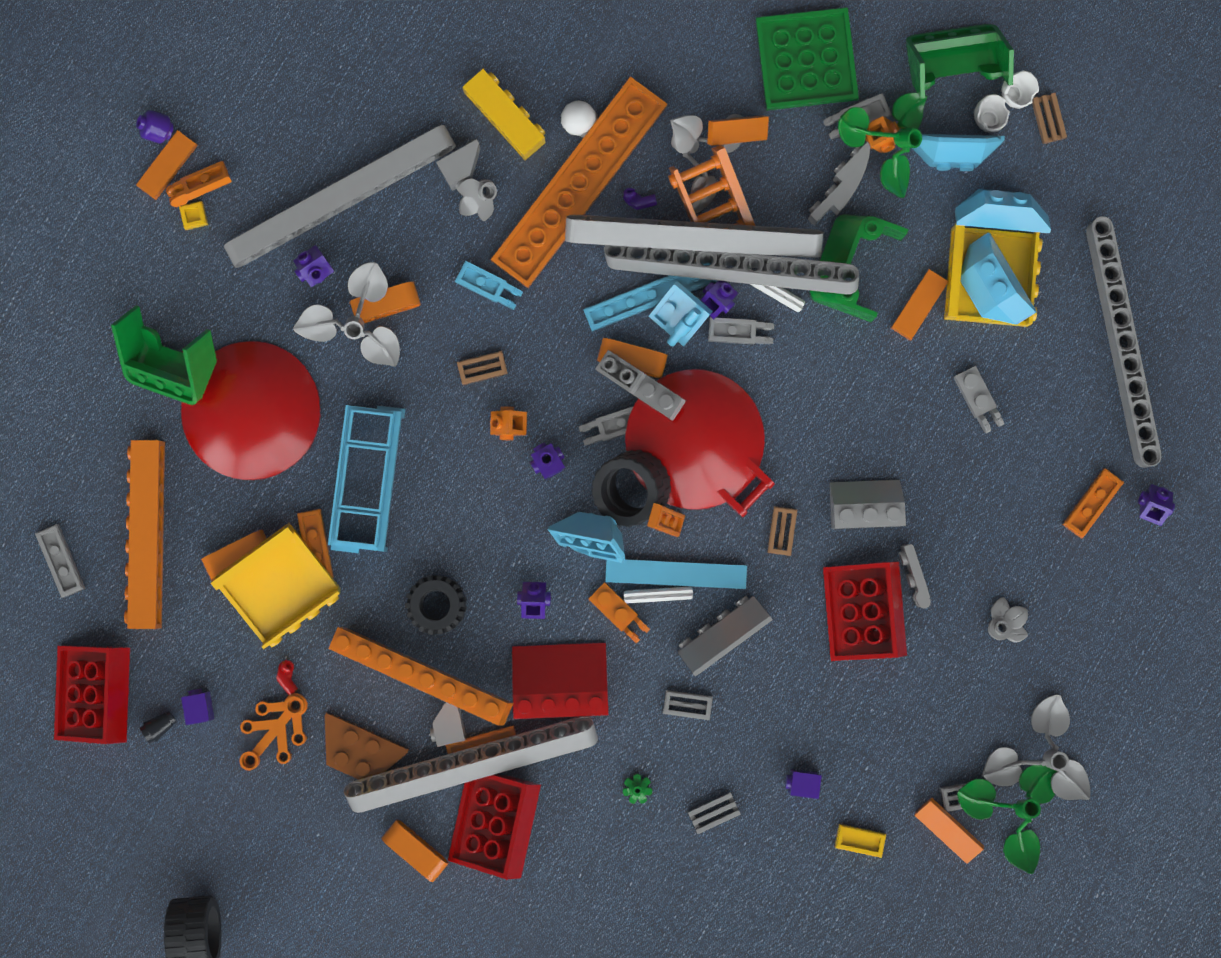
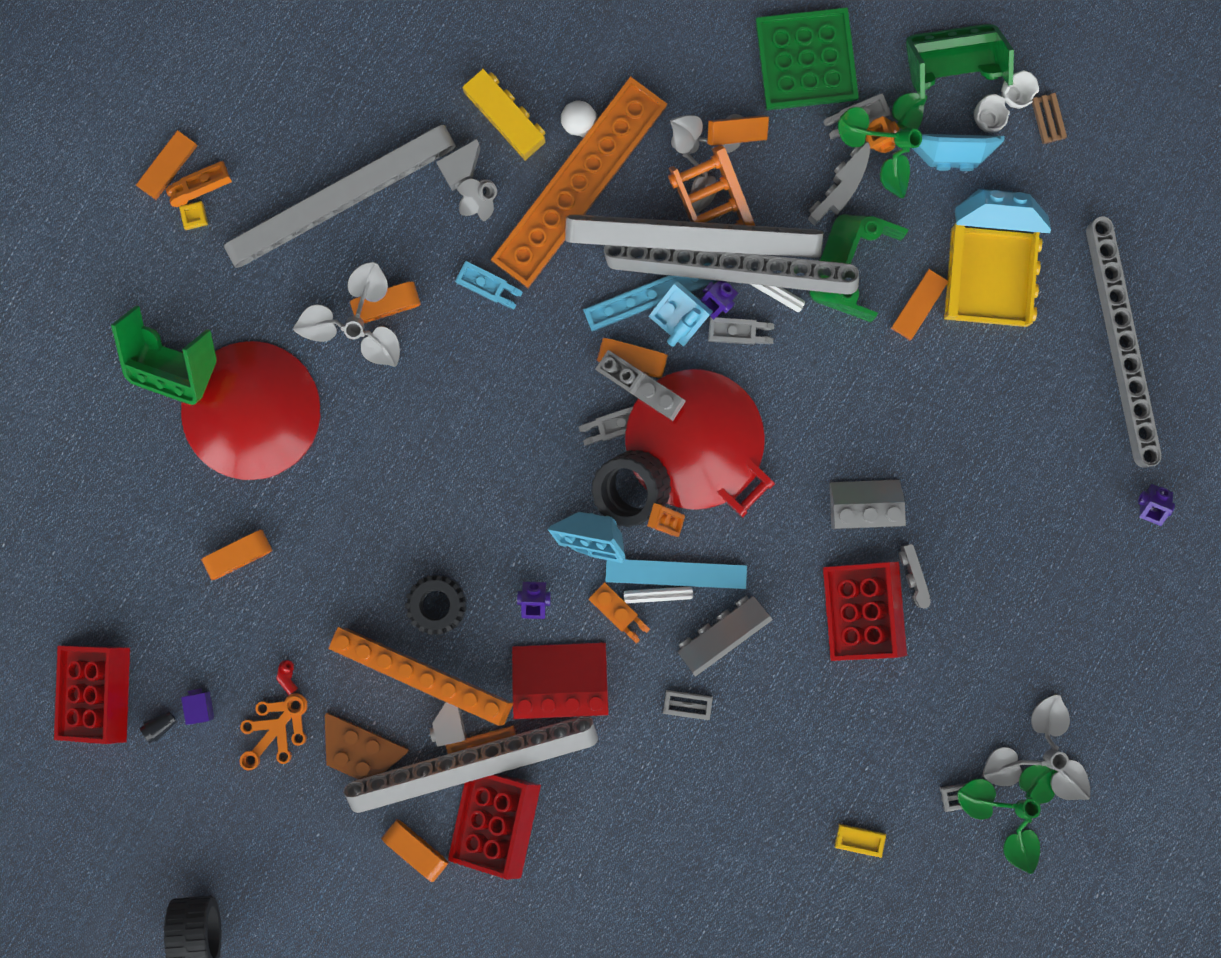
(60, 560): light grey tile -> none
(145, 534): orange brick -> none
(154, 126): dark purple head -> none
(277, 585): yellow panel -> none
(312, 266): dark purple brick -> none
(314, 535): orange tile -> none
(391, 448): medium azure piece -> none
(501, 363): medium nougat tile -> none
(508, 423): orange brick -> none
(547, 469): dark purple brick -> none
(636, 783): green plant -> none
(638, 202): dark purple arm -> none
(699, 829): light grey tile -> none
(787, 552): medium nougat tile -> none
(803, 783): dark purple brick -> none
(949, 830): orange tile -> none
(978, 397): light grey hinge -> none
(993, 283): medium azure wedge -> none
(1011, 620): light grey plate -> none
(1093, 503): orange tile -> none

